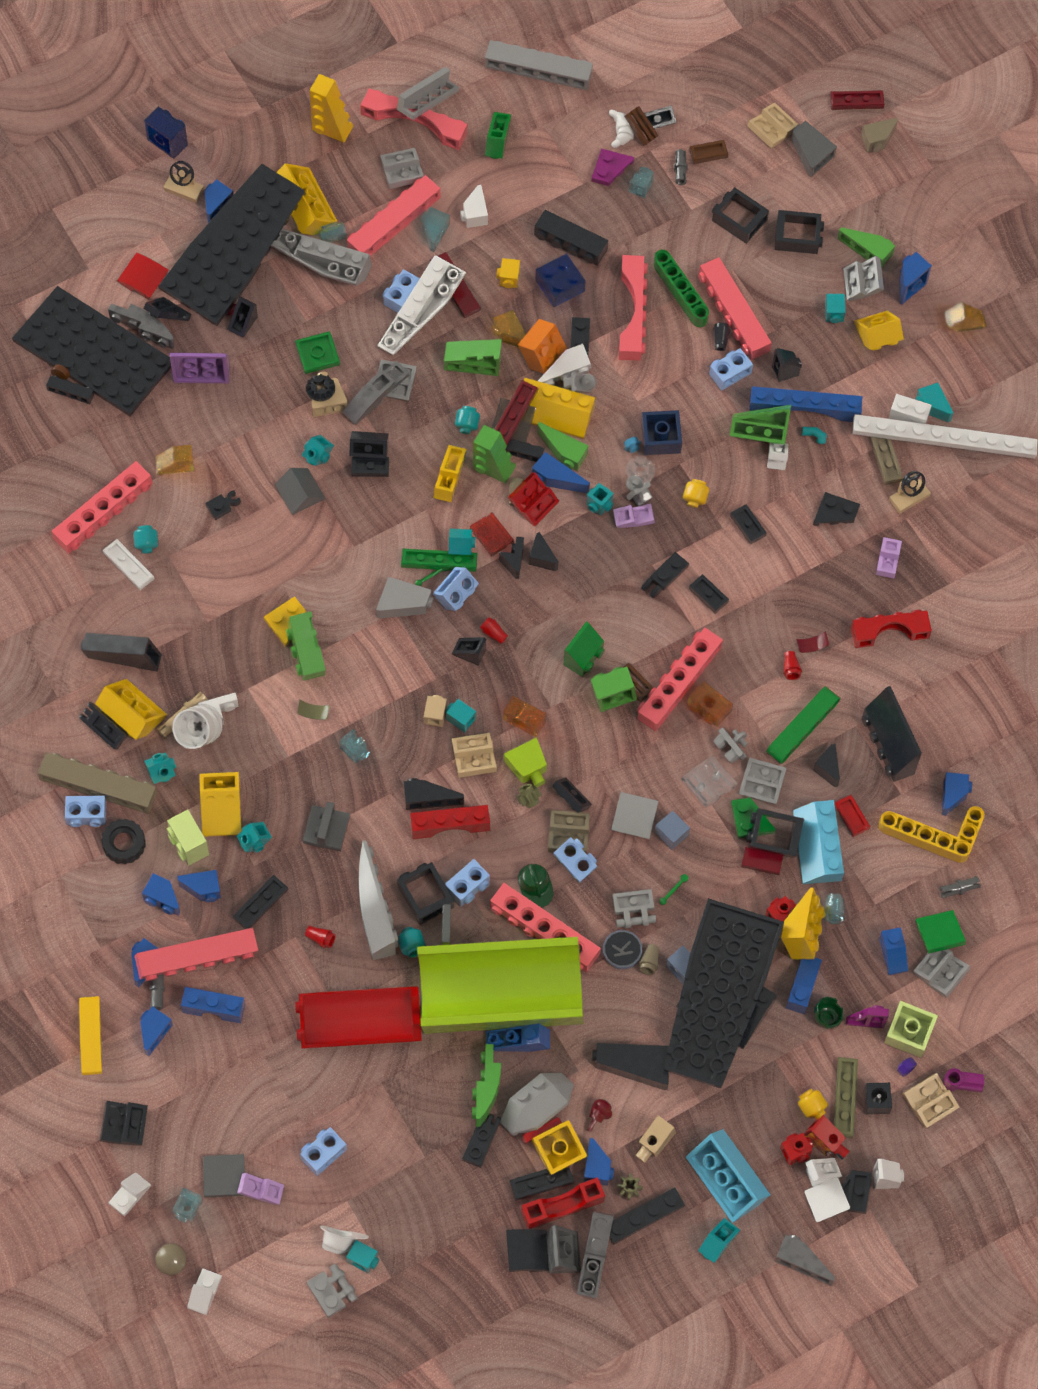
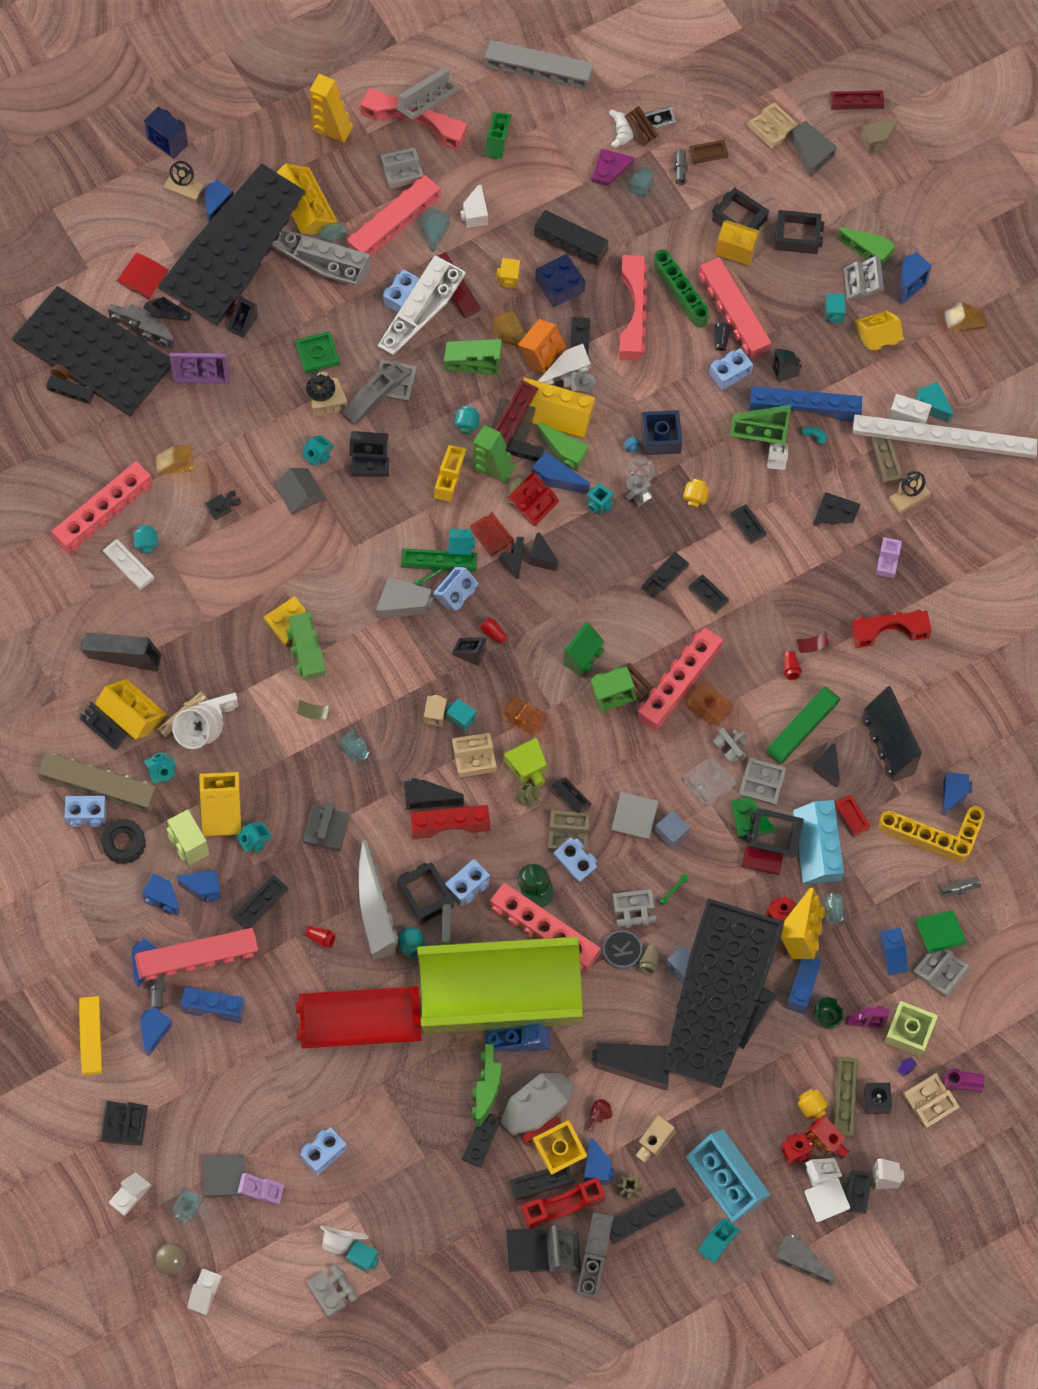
(634, 517): lavender slope -> none
(737, 242): none -> yellow slope

